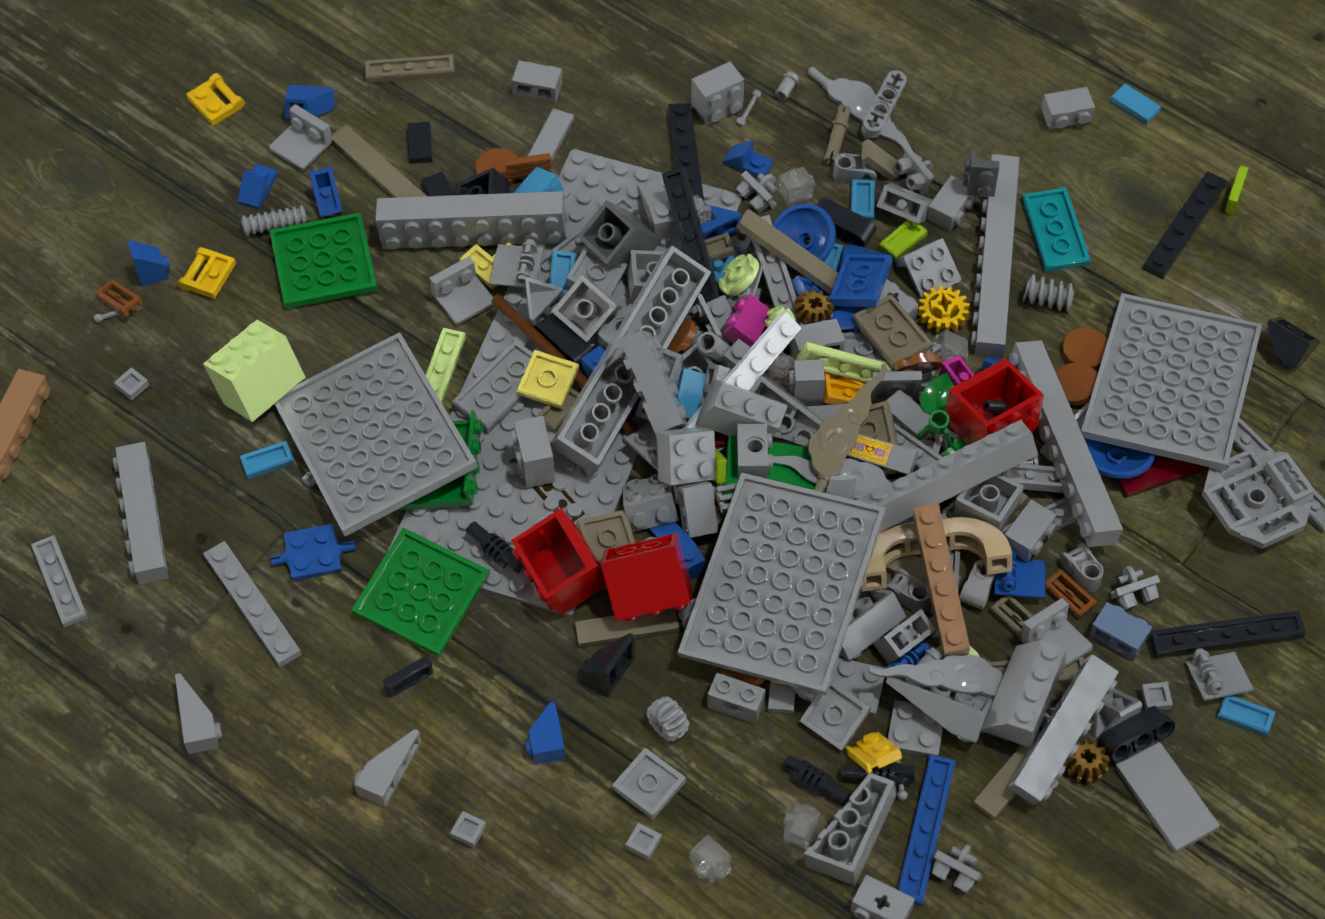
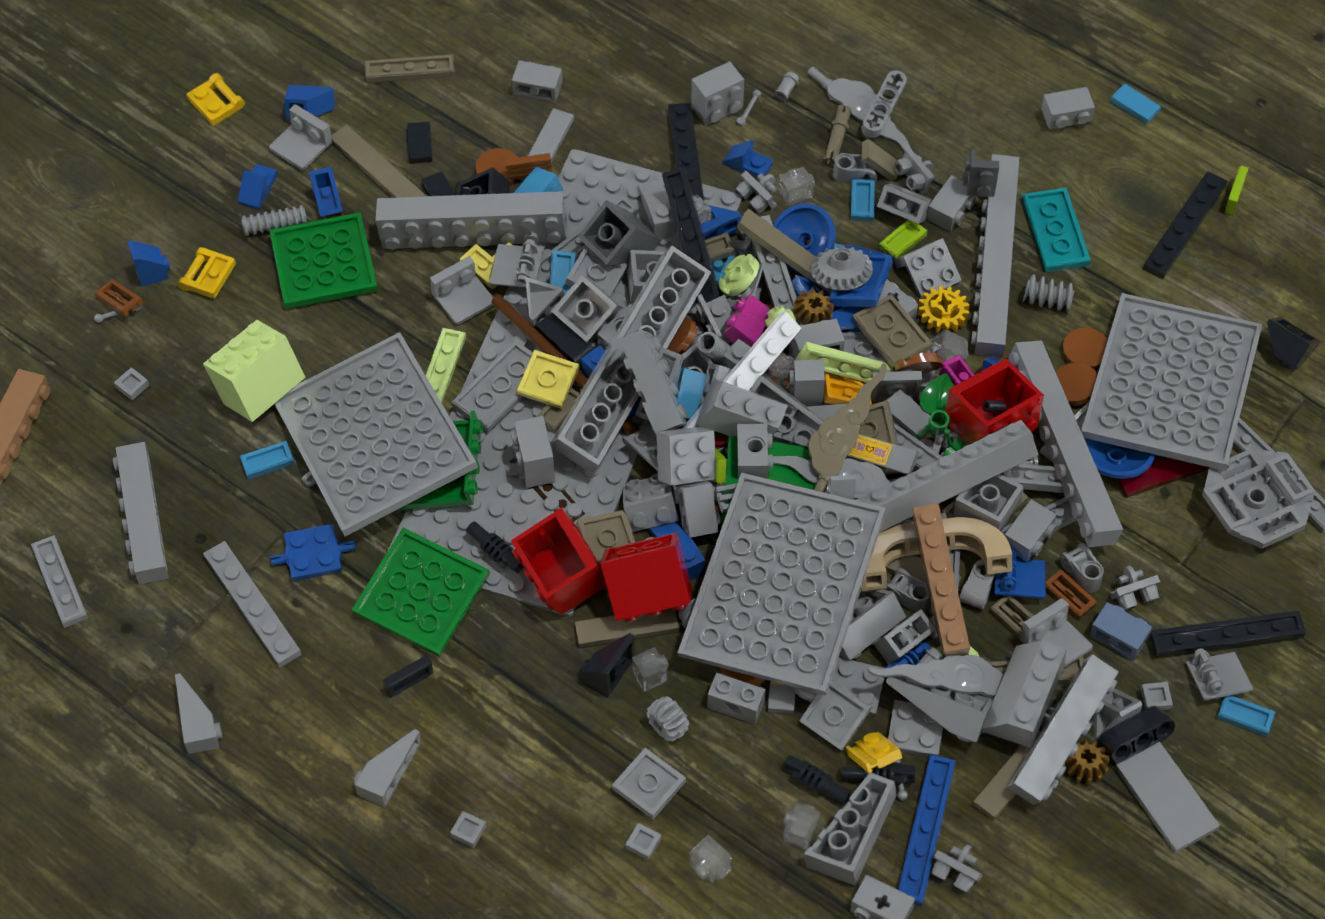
(546, 738): blue slope -> none
(650, 668): none -> clear brick
(841, 268): none -> light grey gear
(848, 224): black beam -> none

